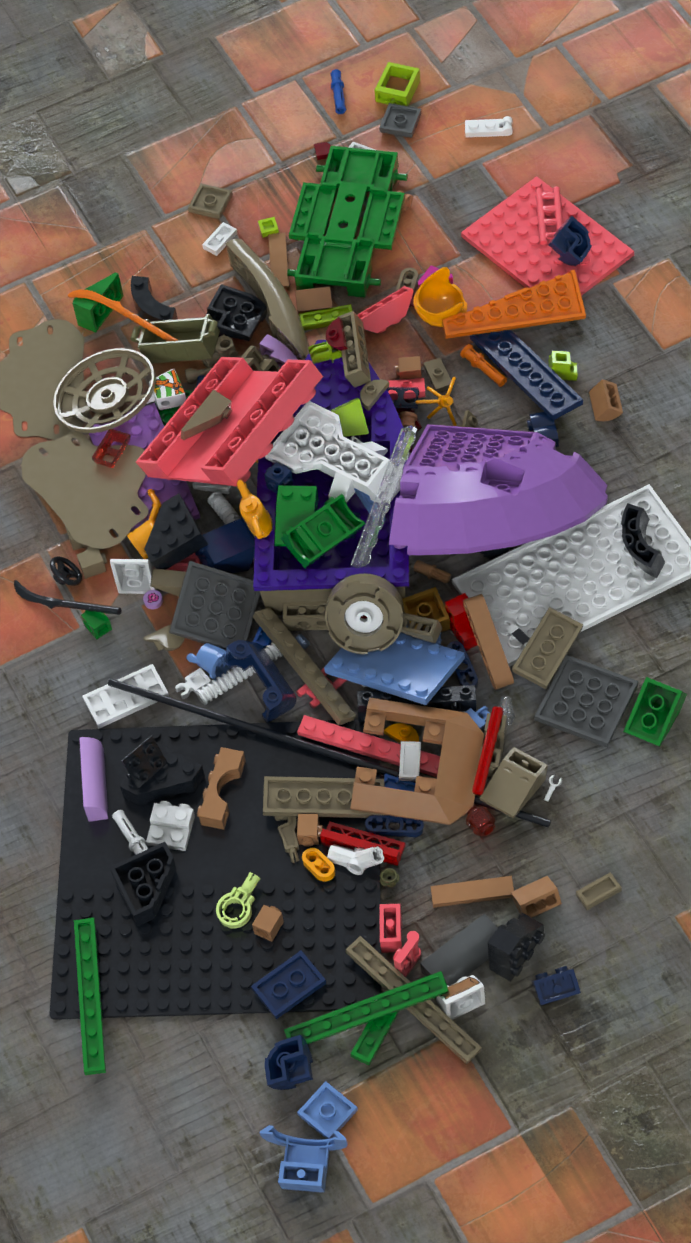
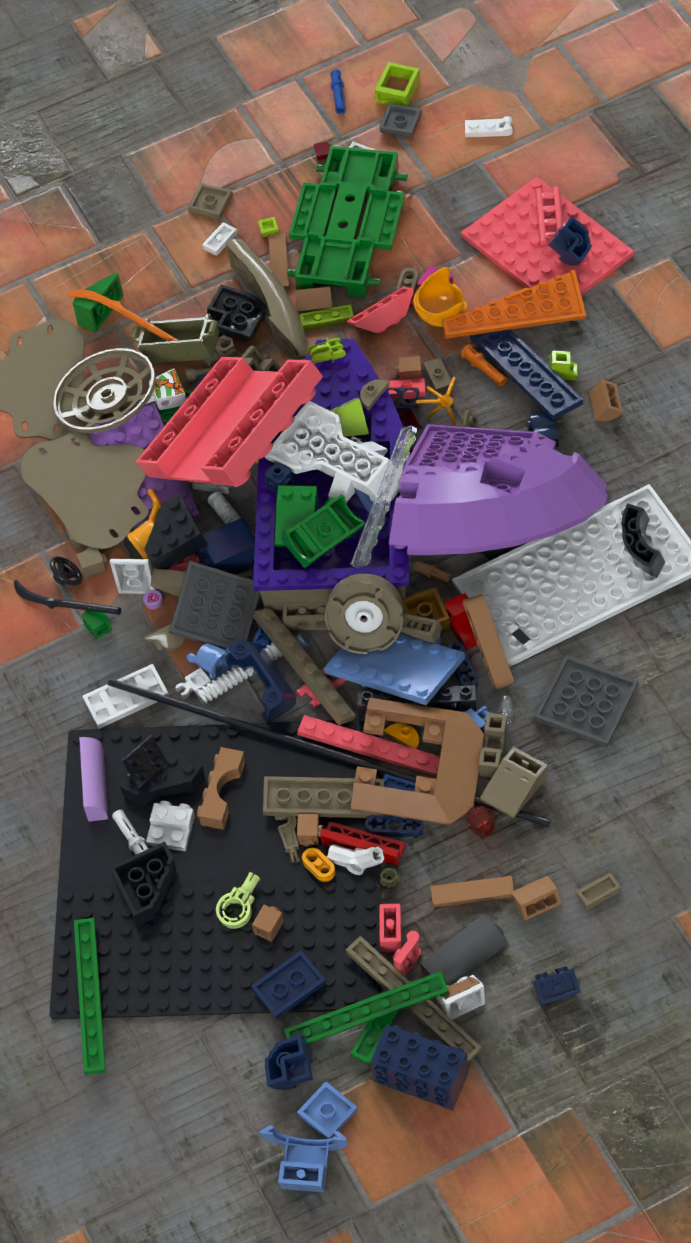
(104, 447): clear red piece -> none
(145, 303): black brick -> none
(209, 414): dark tan slope -> none
(254, 512): light orange piece -> none
(276, 350): lavender slope -> none
(336, 336): dark red plate -> none
(355, 357): dark tan brick -> none
(408, 418): nougat wheel -> none
(409, 760): white tile -> none
(419, 1066): none -> dark blue brick
(487, 750): red axle -> none
(514, 945): black brick -> none
(547, 648): dark tan plate -> none
(552, 787): white hand -> none
(654, 711): green slope -> none

